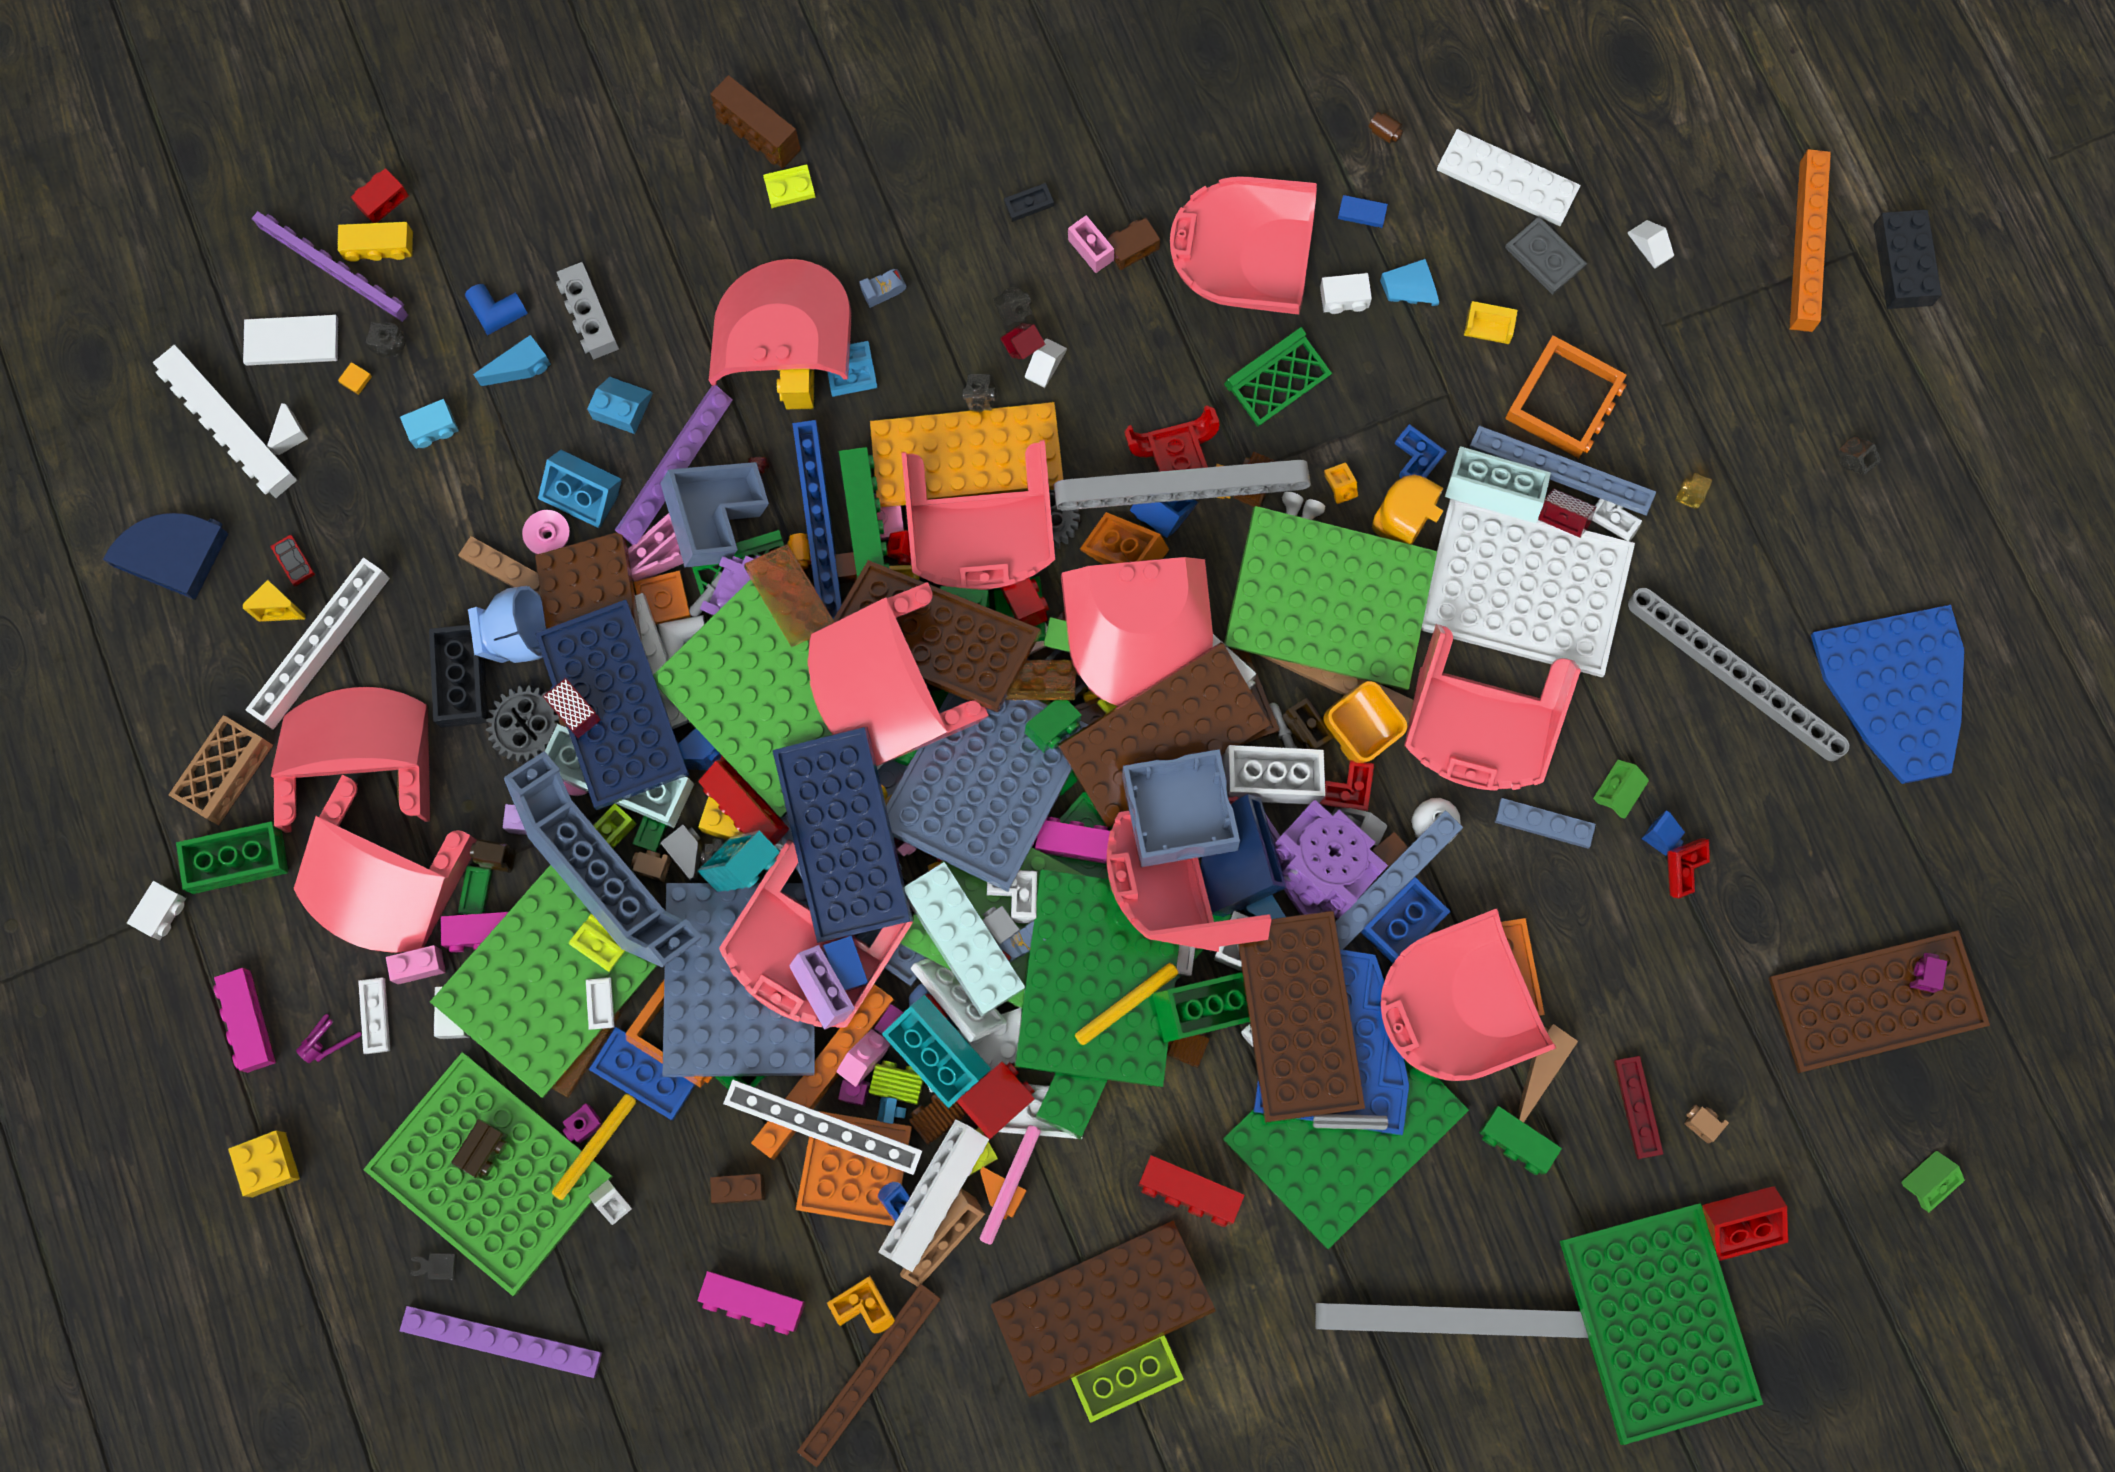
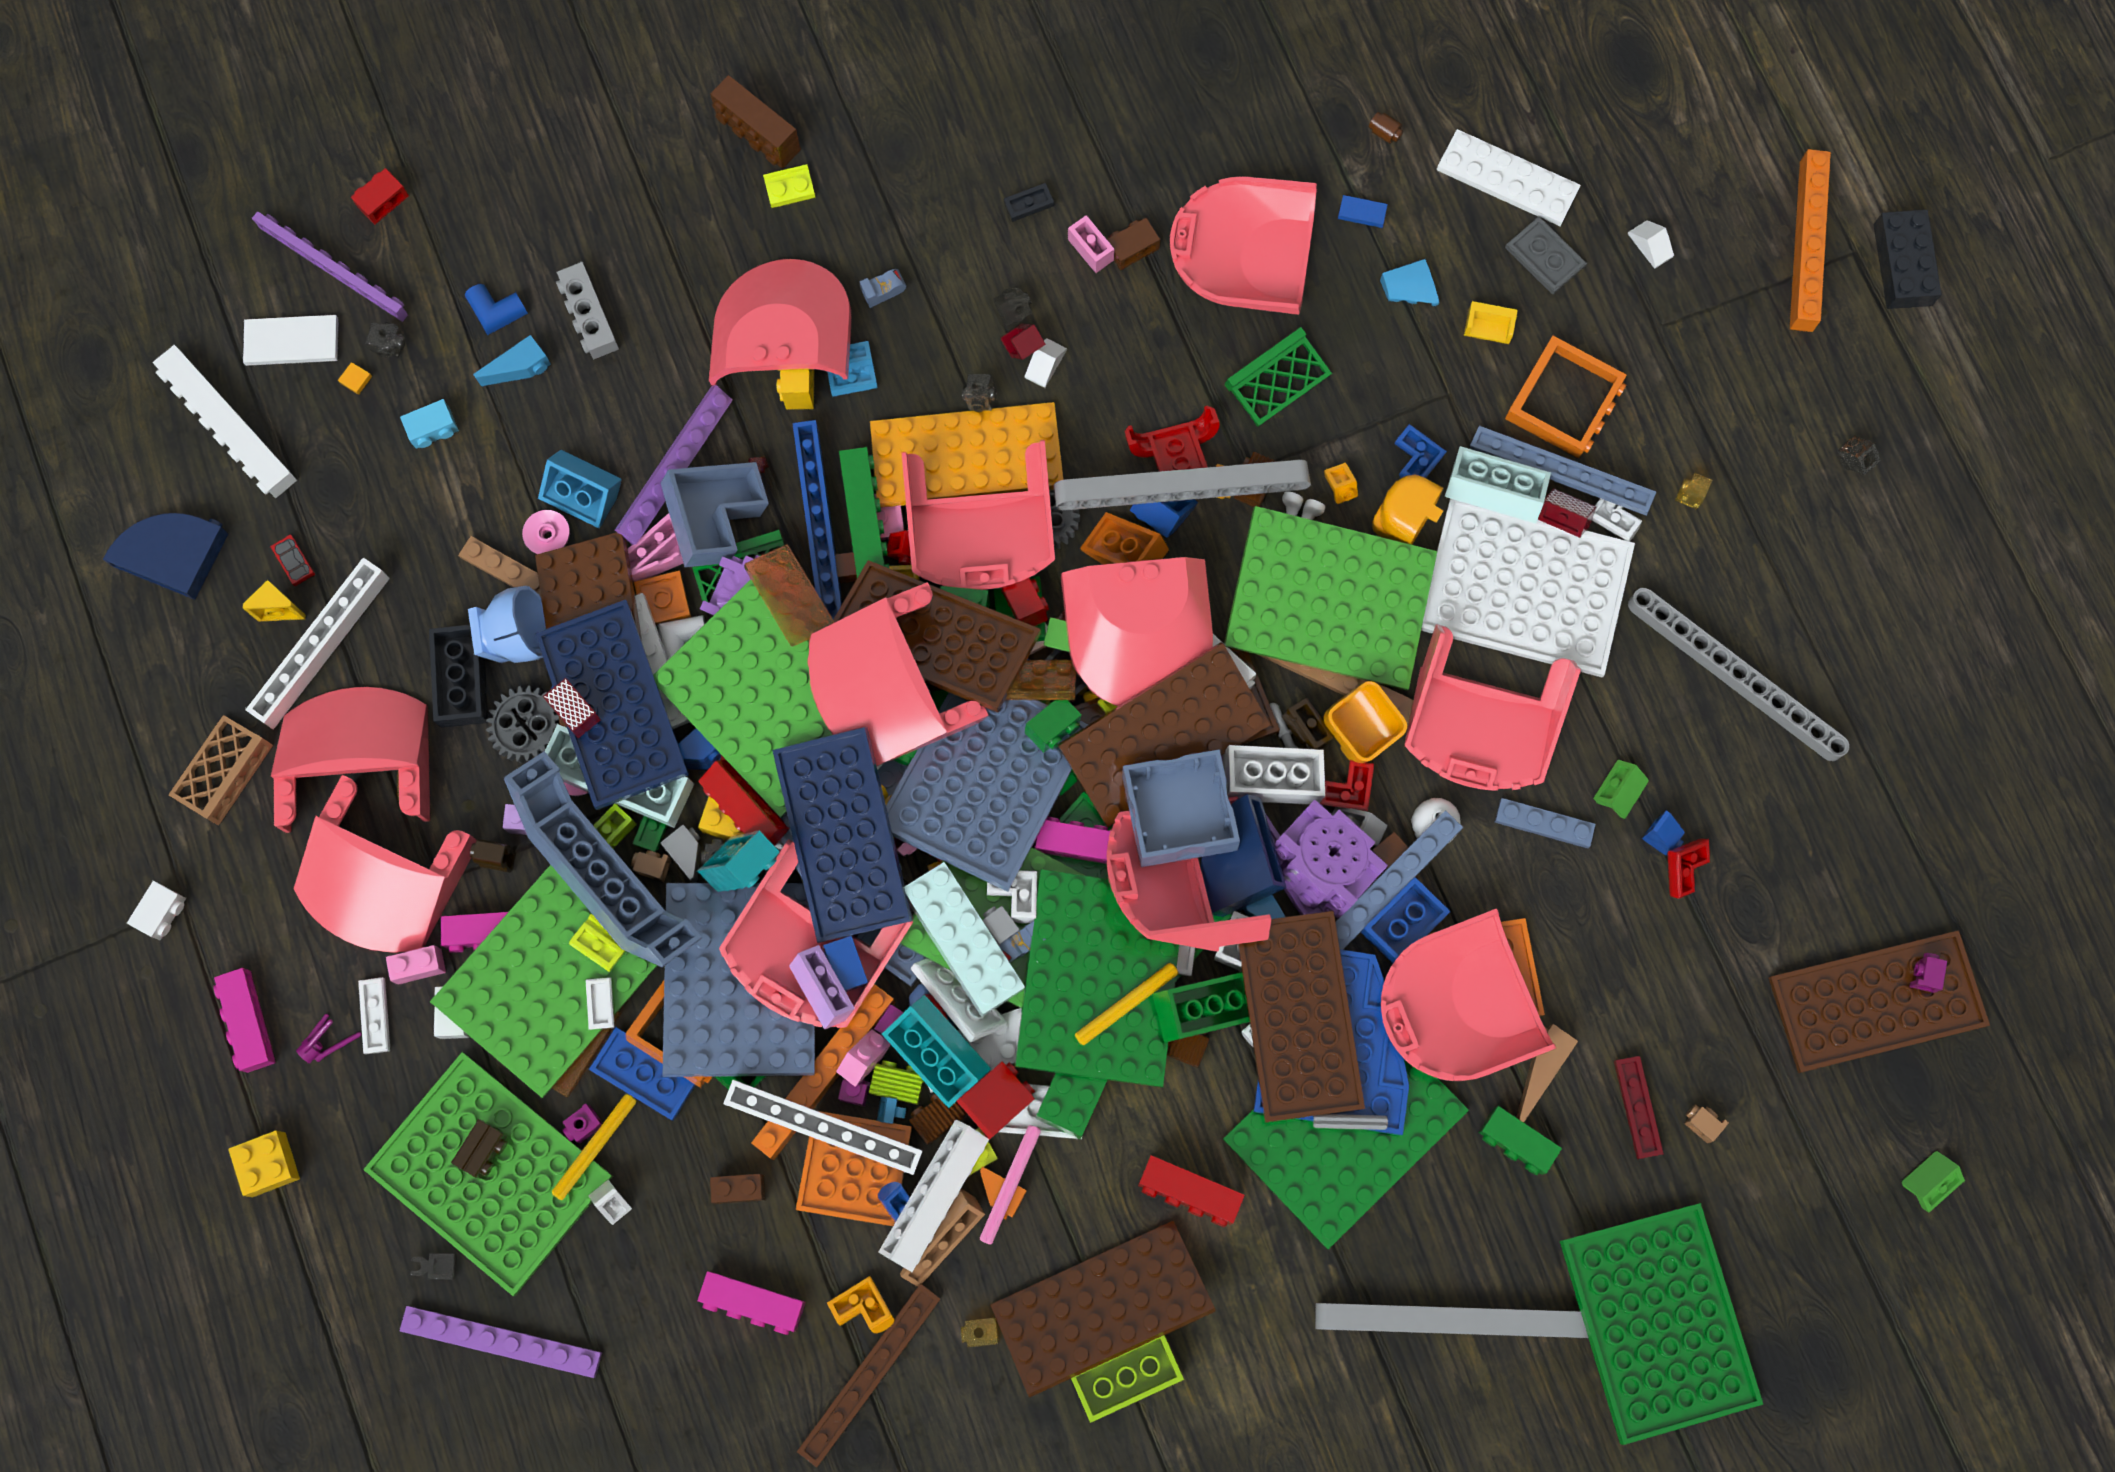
(231, 857): green brick -> none
(285, 432): white slope -> none
(375, 241): yellow brick -> none
(475, 890): green tile -> none
(619, 404): dark azure slope -> none
(706, 596): light grey piece -> none
(800, 547): light orange brick -> none
(990, 1332): none -> clear yellow brick
(1345, 293): white brick -> none
(1747, 1222): red slope -> none
(1900, 687): blue piece -> none

